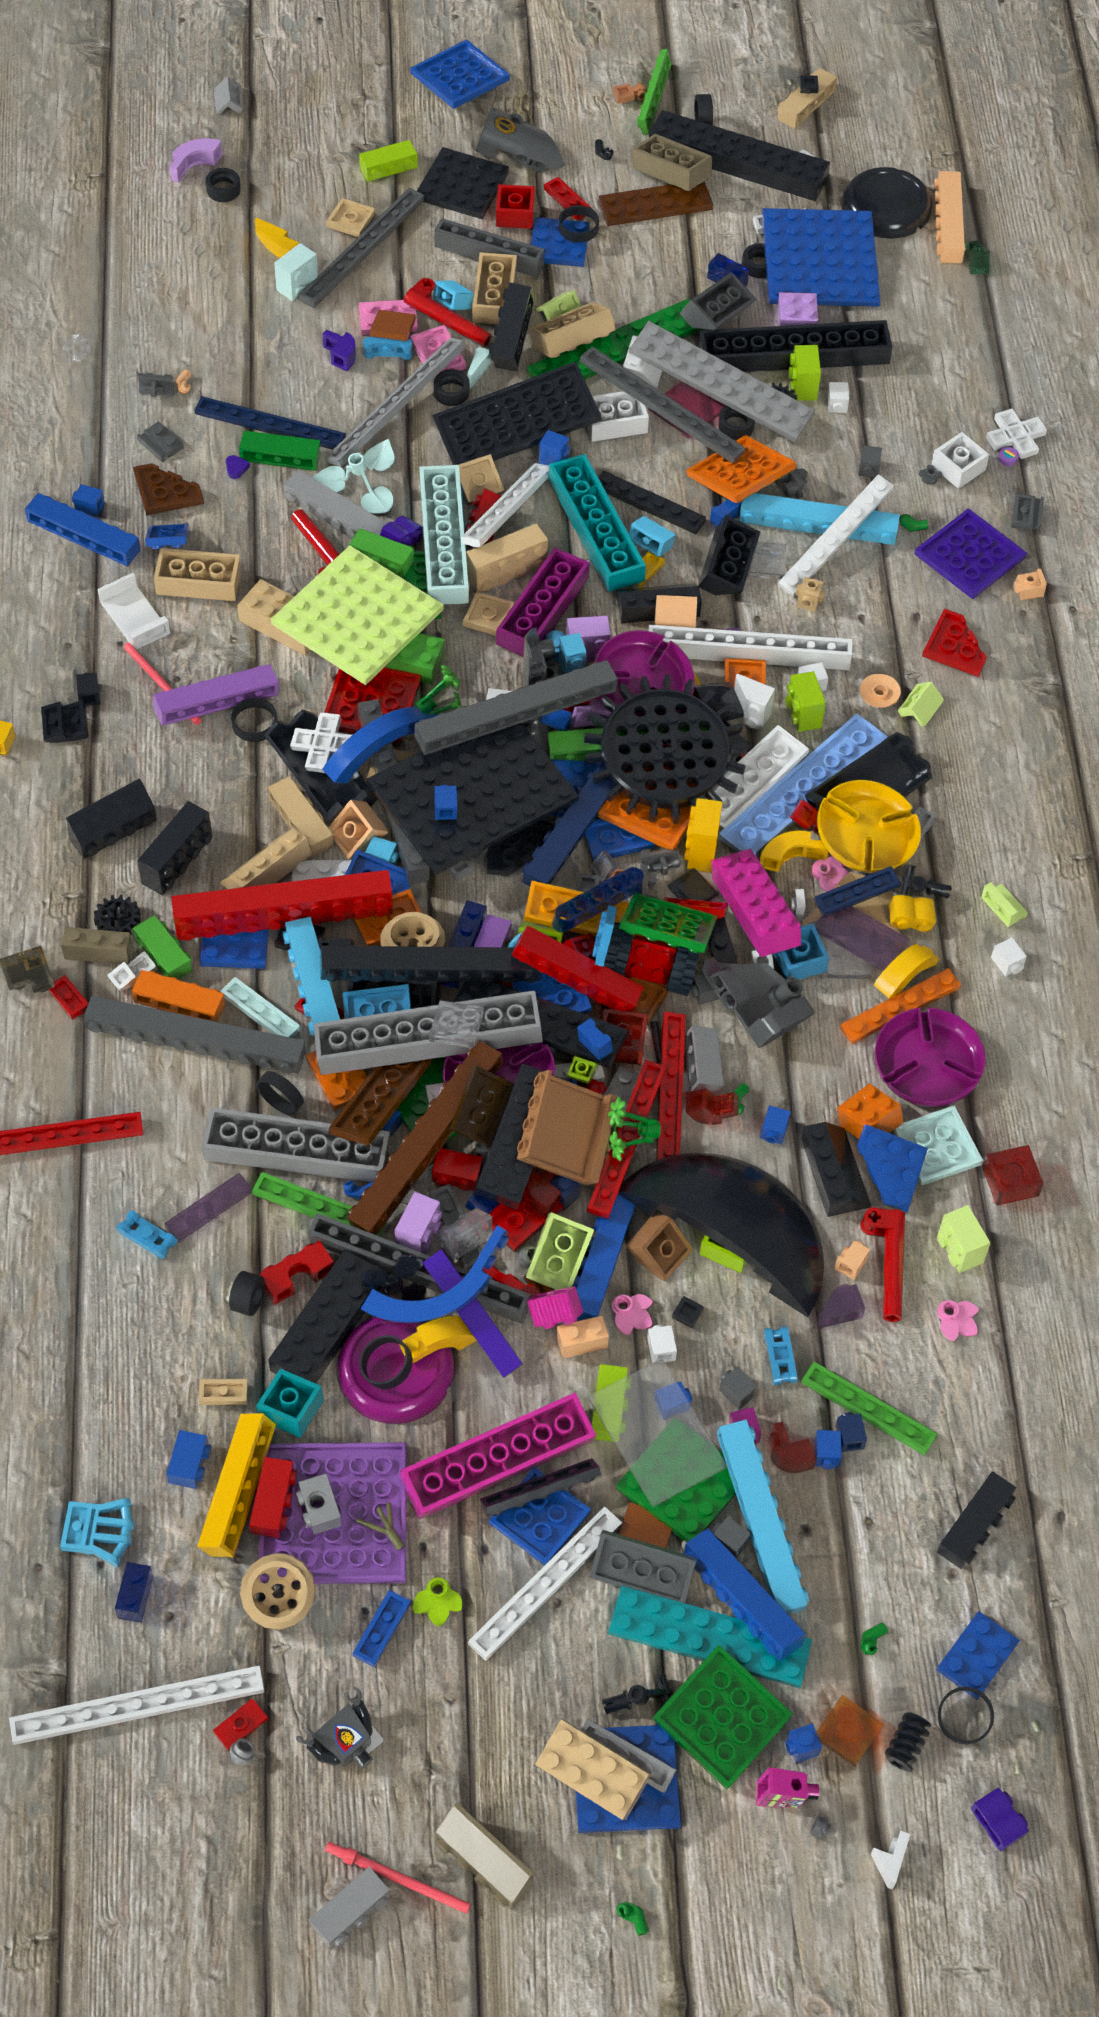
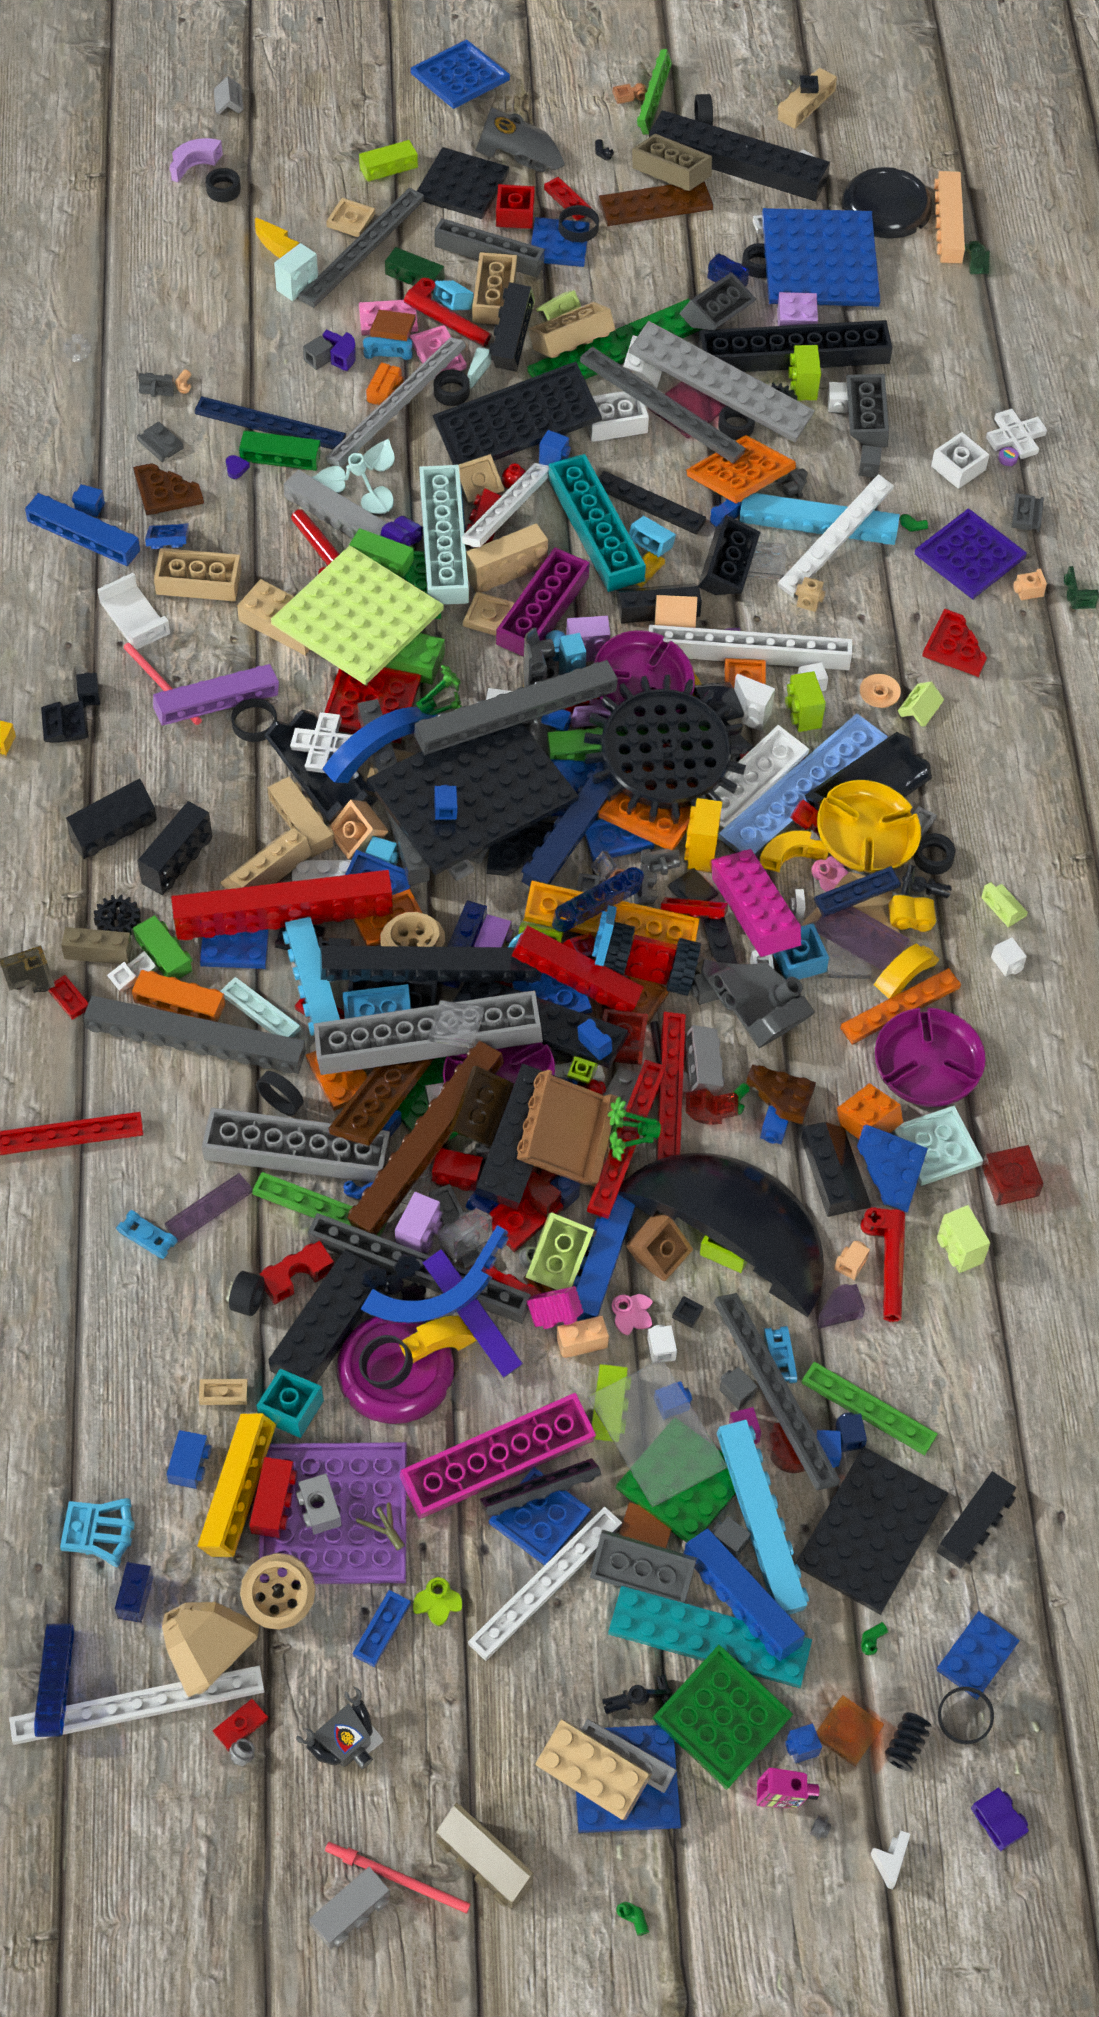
(54, 1680): none -> clear blue beam
(205, 1641): none -> tan brick
(317, 352): none -> dark grey brick
(384, 383): none -> orange brick
(411, 267): none -> dark green brick
(511, 475): none -> red brick
(668, 922): green plate -> none
(777, 1392): none -> dark grey plate
(783, 1091): none -> reddish brown plate
(868, 409): none -> dark grey slope
(871, 1530): none -> black plate
(930, 475): dark grey plate -> none
(934, 867): none -> black tyre
(960, 1321): bright pink plate -> none
(1079, 598): none -> clear green bracket

